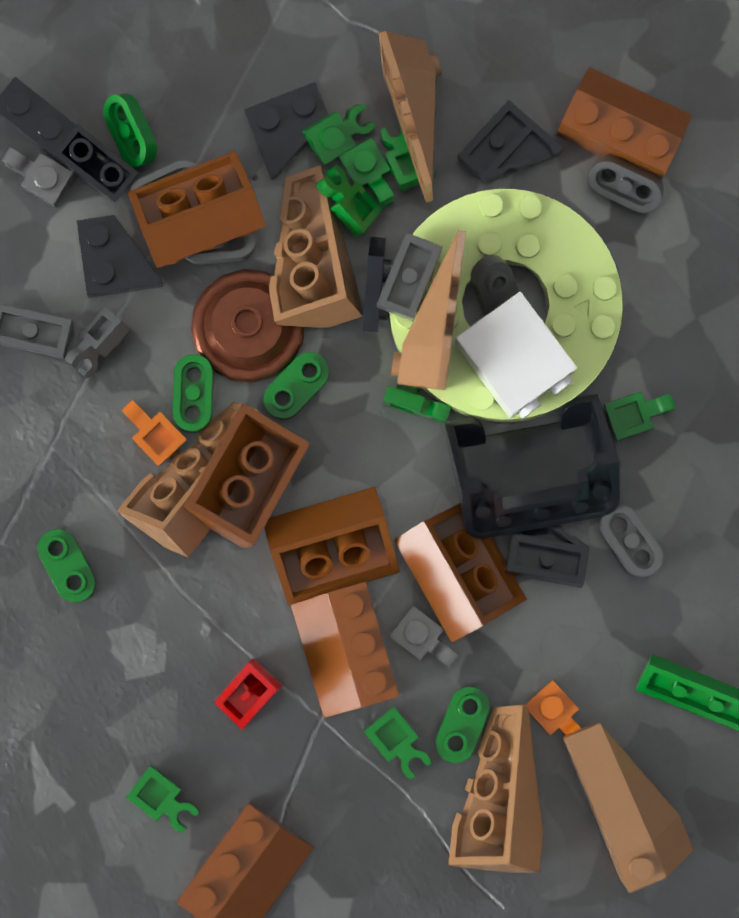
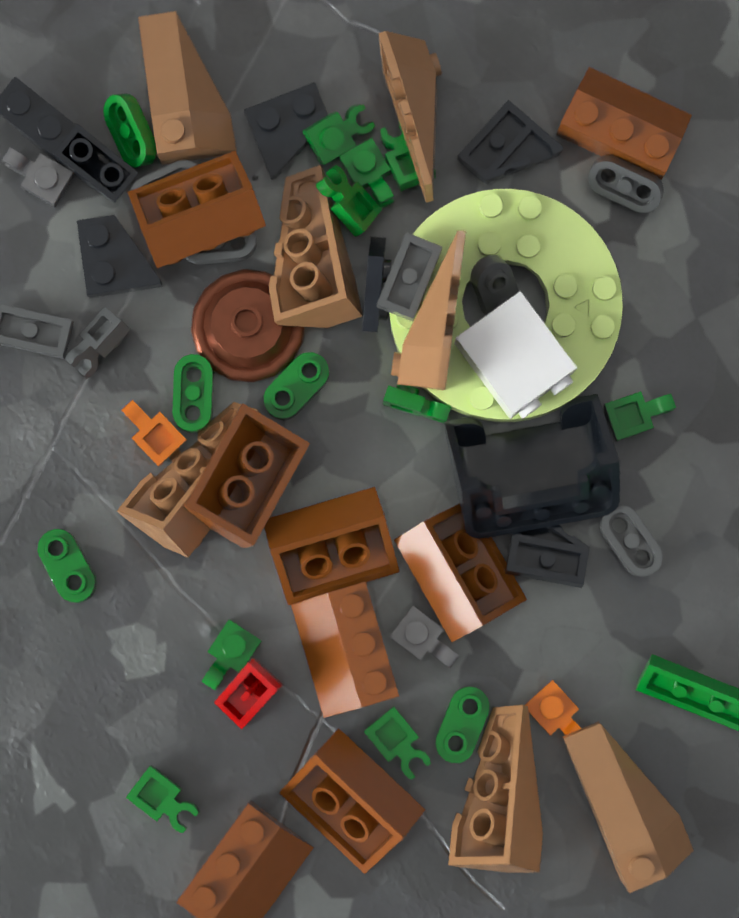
(183, 100): none -> medium nougat wedge
(233, 650): none -> green plate
(352, 801): none -> dark orange slope

